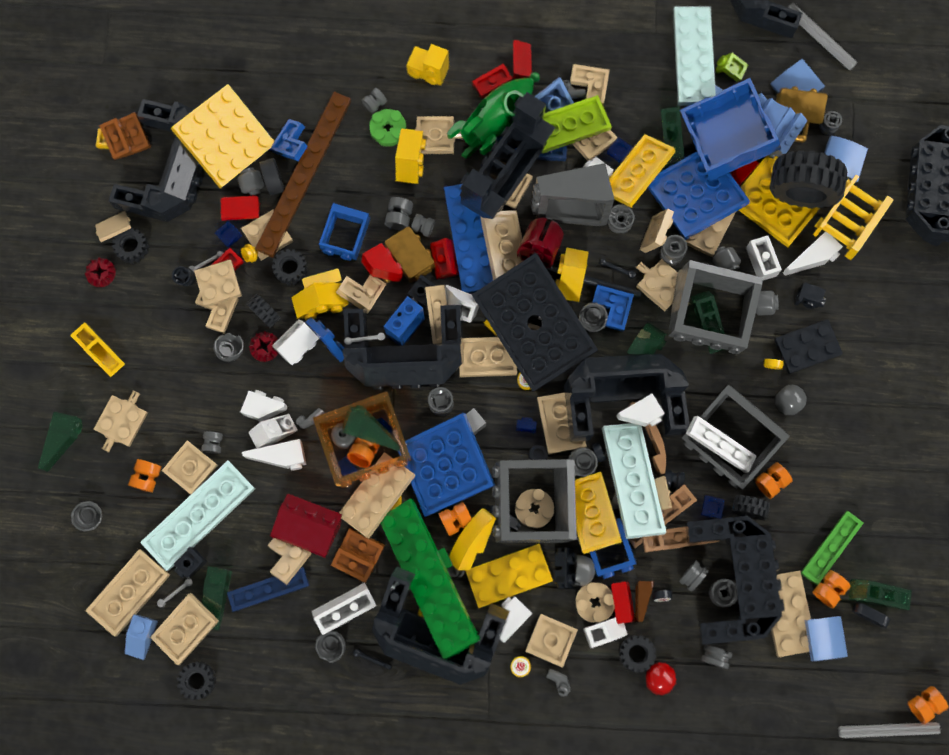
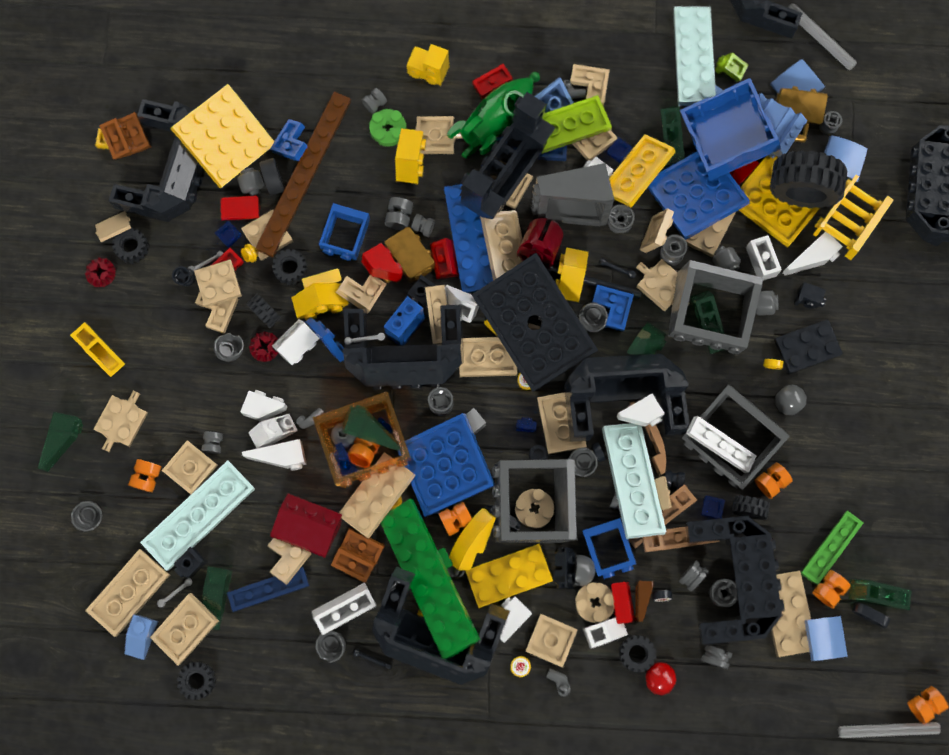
(341, 456): none -> clear blue plate
(521, 59): red slope -> none
(594, 514): yellow plate -> none

